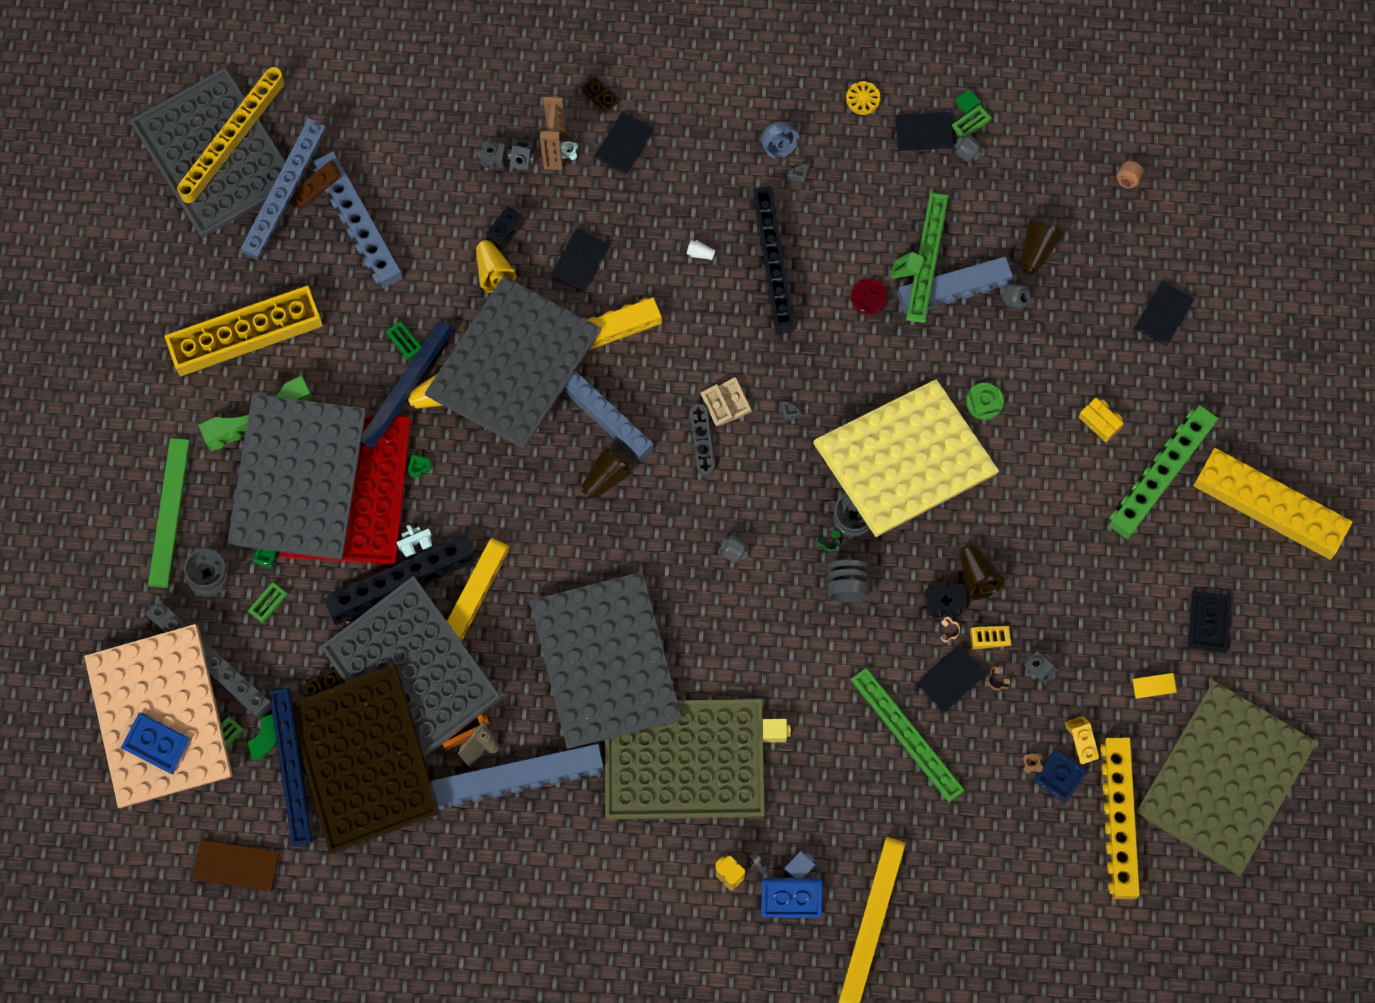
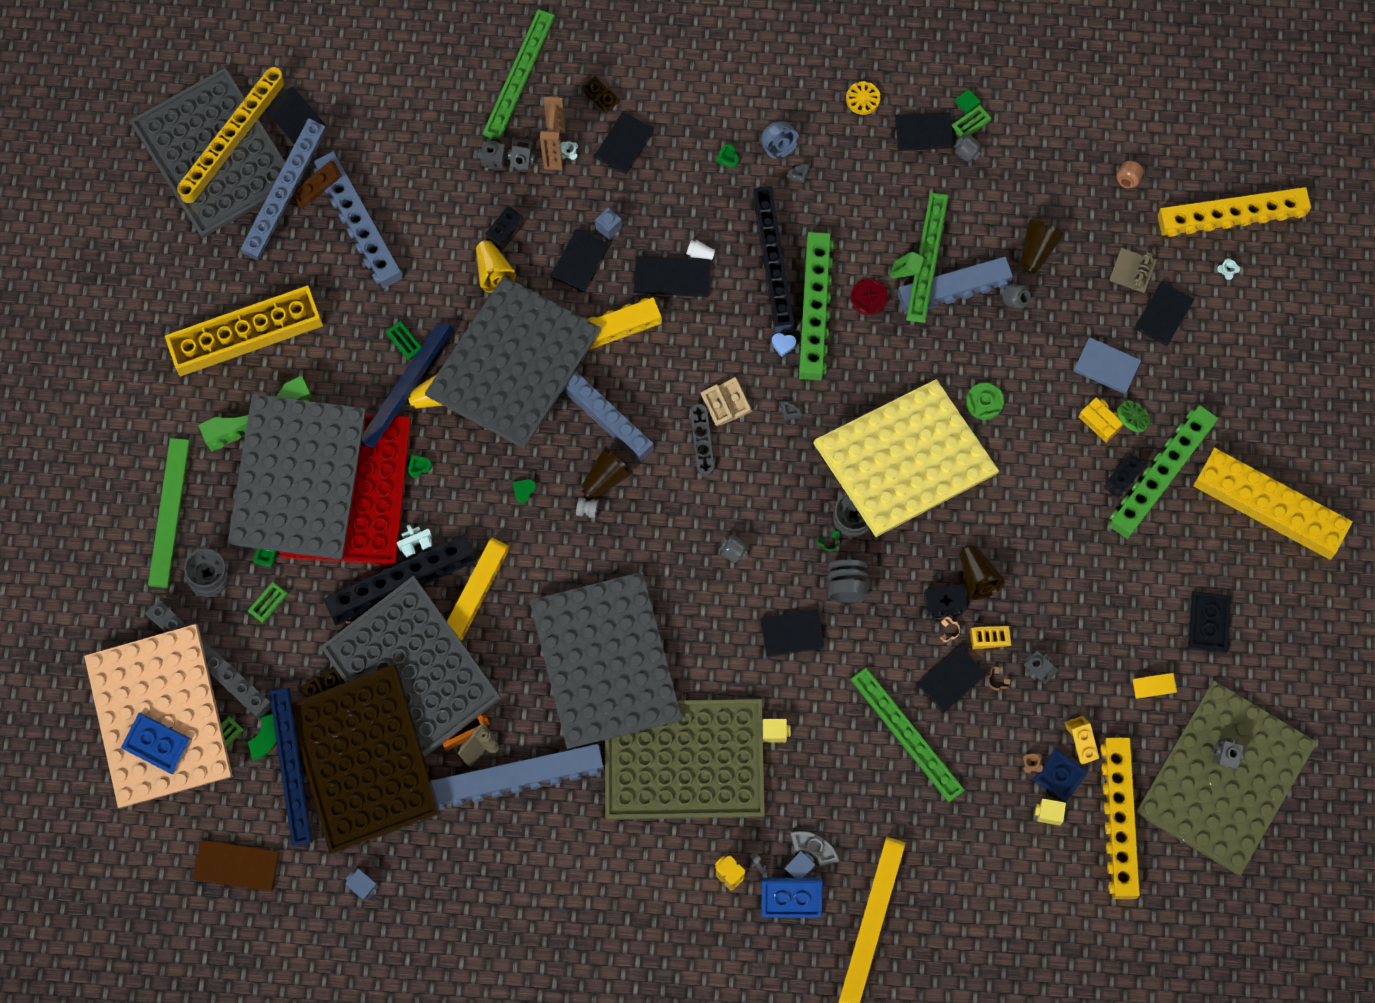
(291, 113): none -> black tile
(361, 884): none -> sand blue brick
(518, 75): none -> bright green tile
(523, 490): none -> green tile
(588, 508): none -> light grey wheel
(608, 223): none -> sand blue brick
(672, 276): none -> black tile
(728, 157): none -> green tile
(783, 344): none -> light blue tile
(792, 633): none -> black tile
(815, 243): none -> bright green brick
(815, 846): none -> light grey tile
(1050, 812): none -> light yellow brick
(1107, 365): none -> sand blue tile
(1124, 475): none -> black brick
(1133, 270): none -> dark tan hinge
(1133, 416): none -> bright green wheel
(1228, 263): none -> light aqua plate
(1228, 753): none -> dark grey brick
(1296, 197): none -> yellow brick

